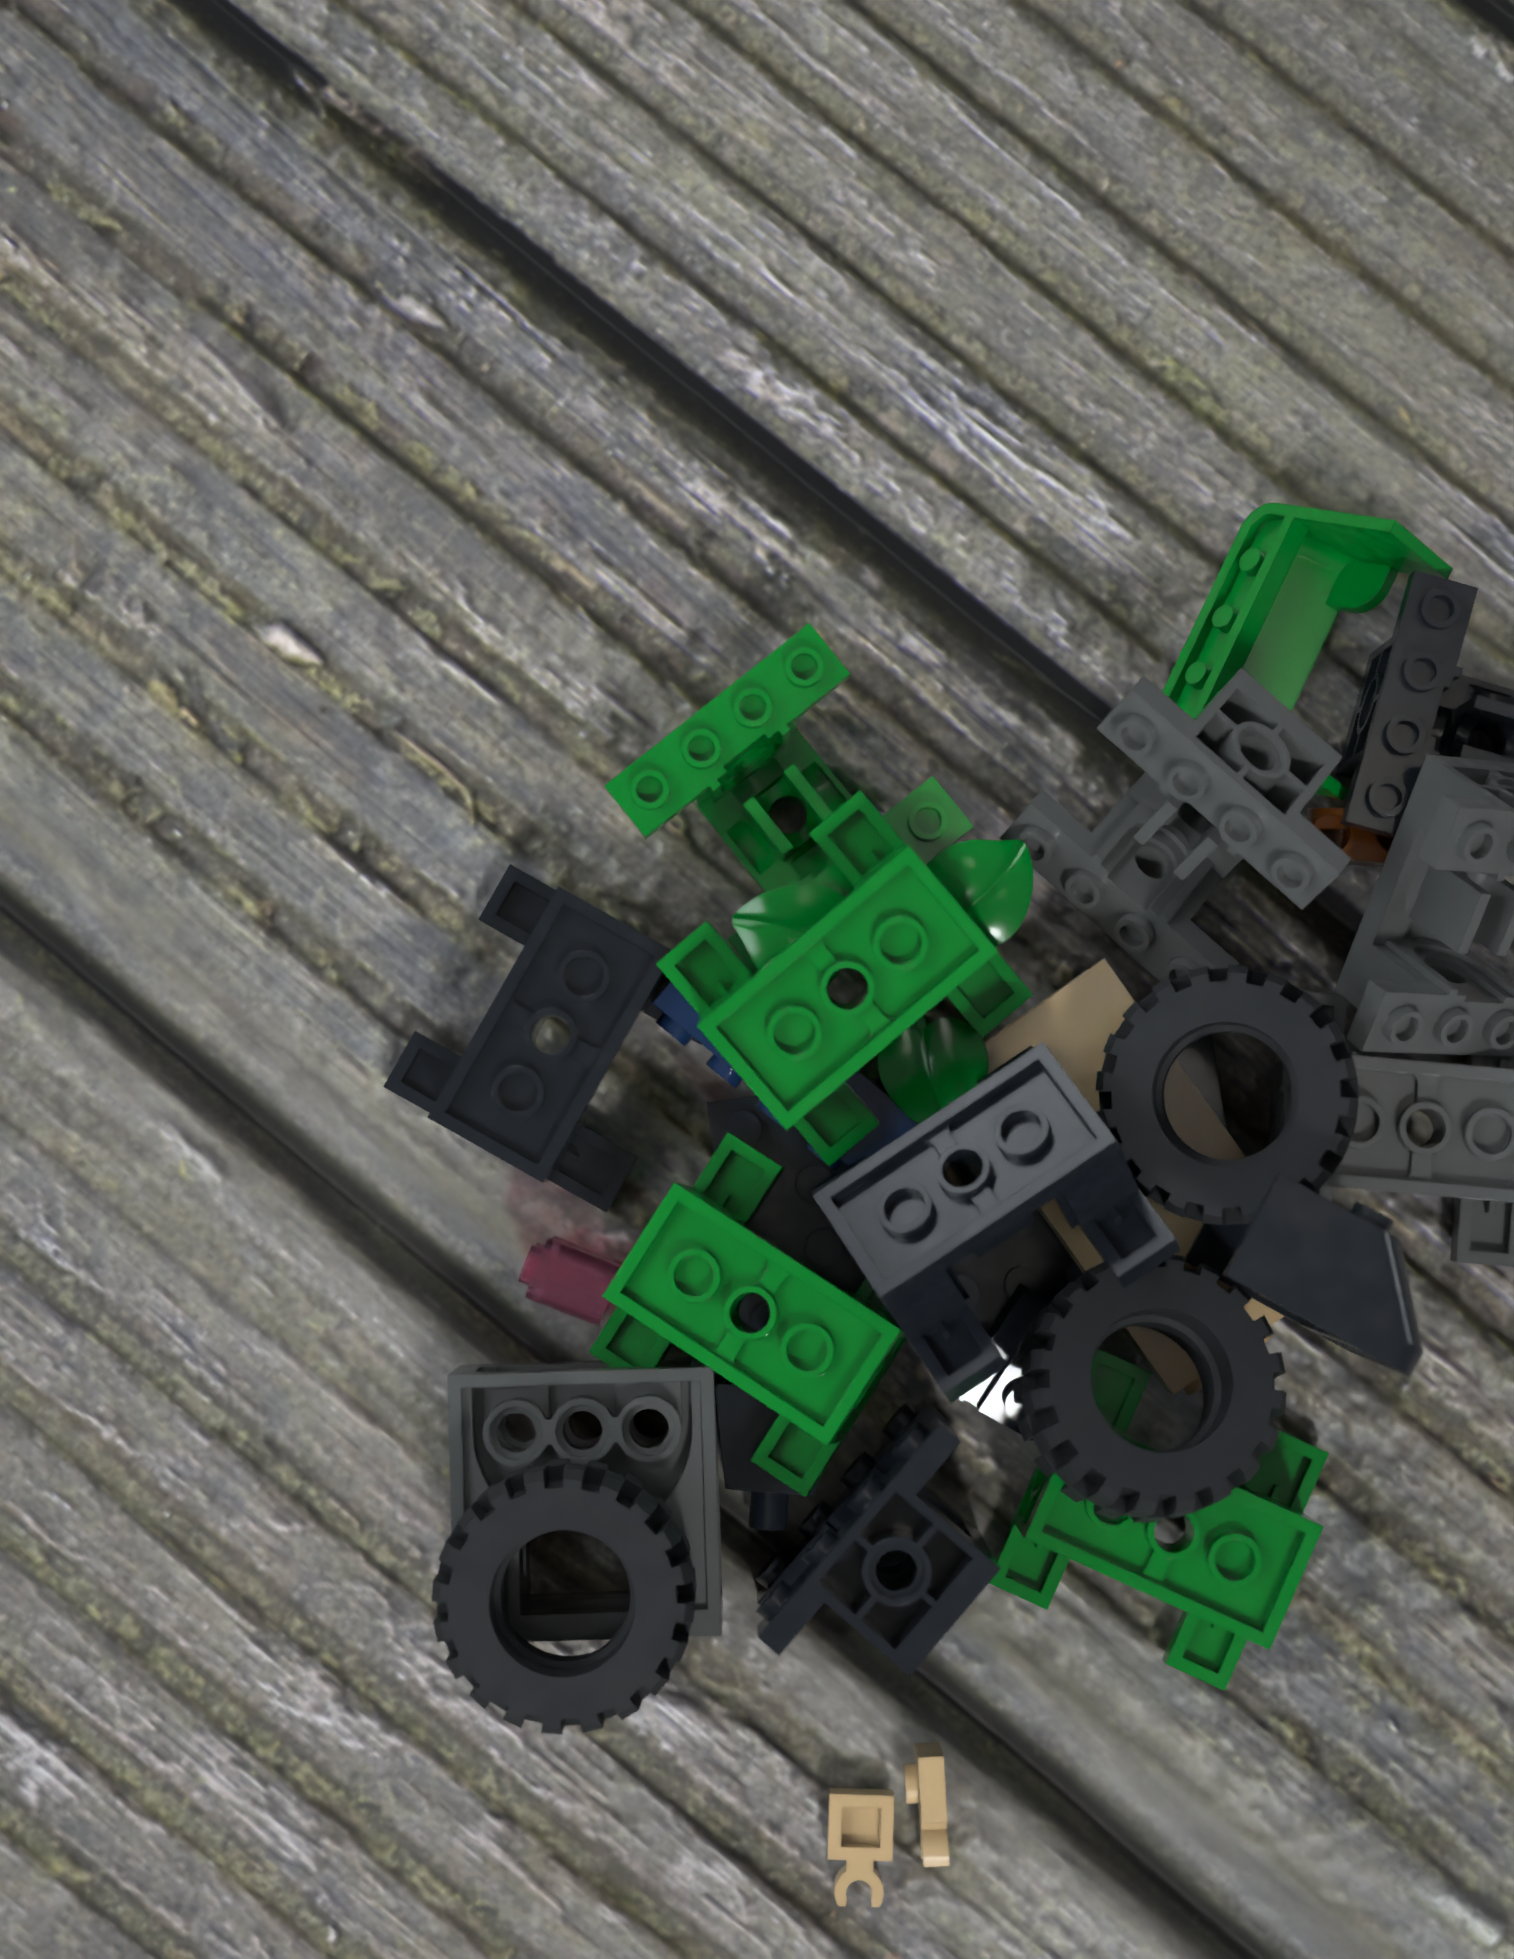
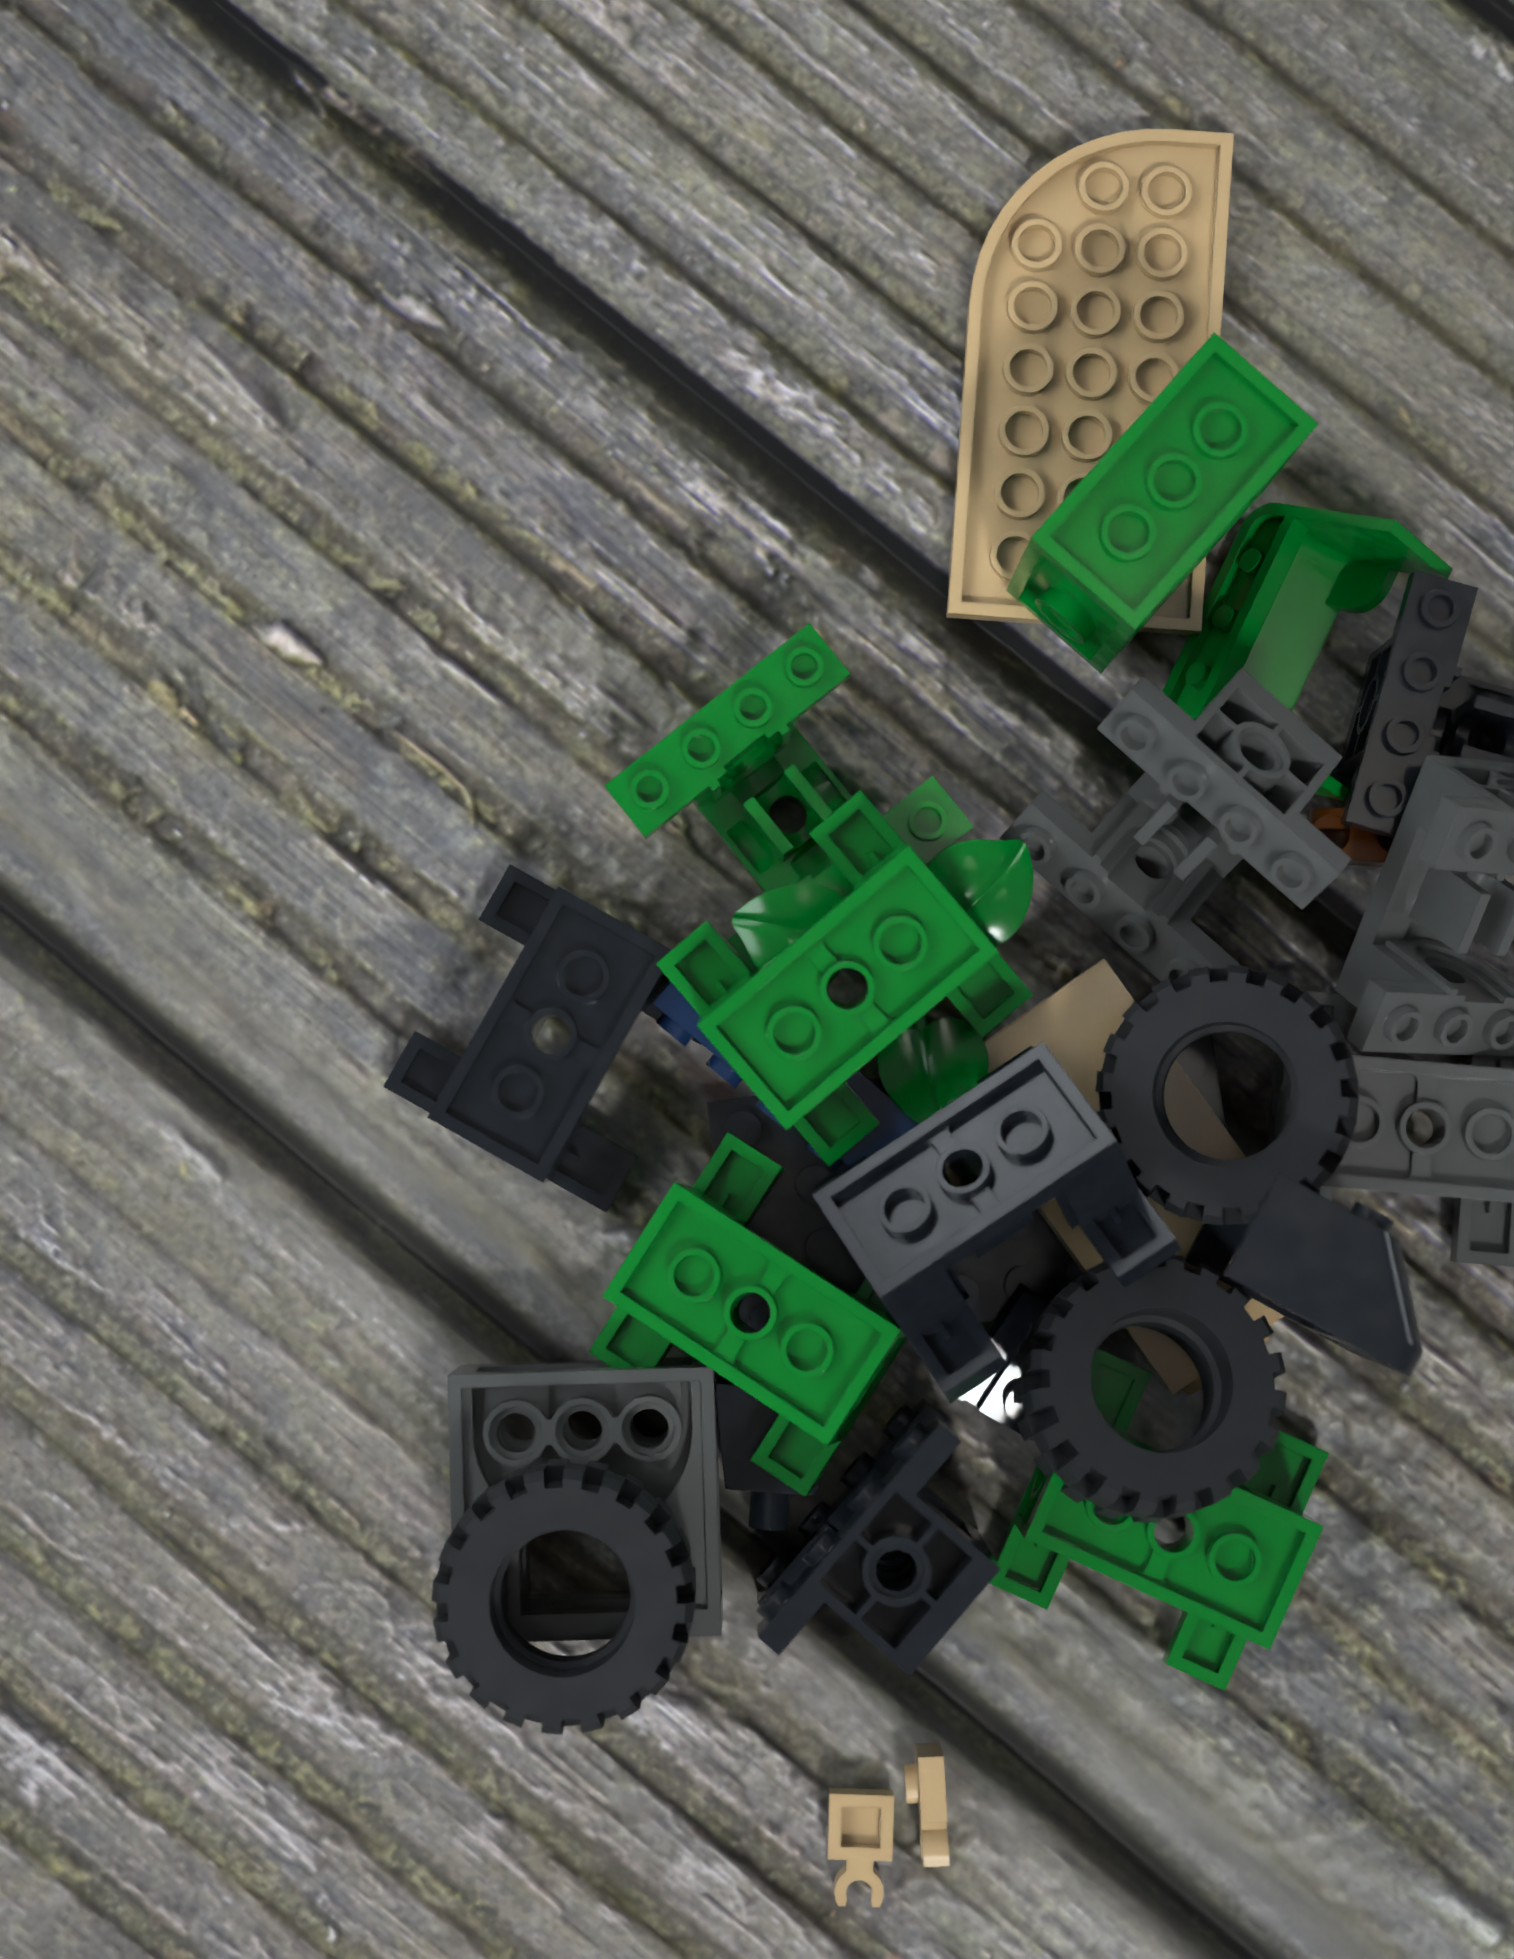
(569, 1278): clear pink brick -> none
(1074, 324): none -> tan plate
(1158, 502): none -> green piece

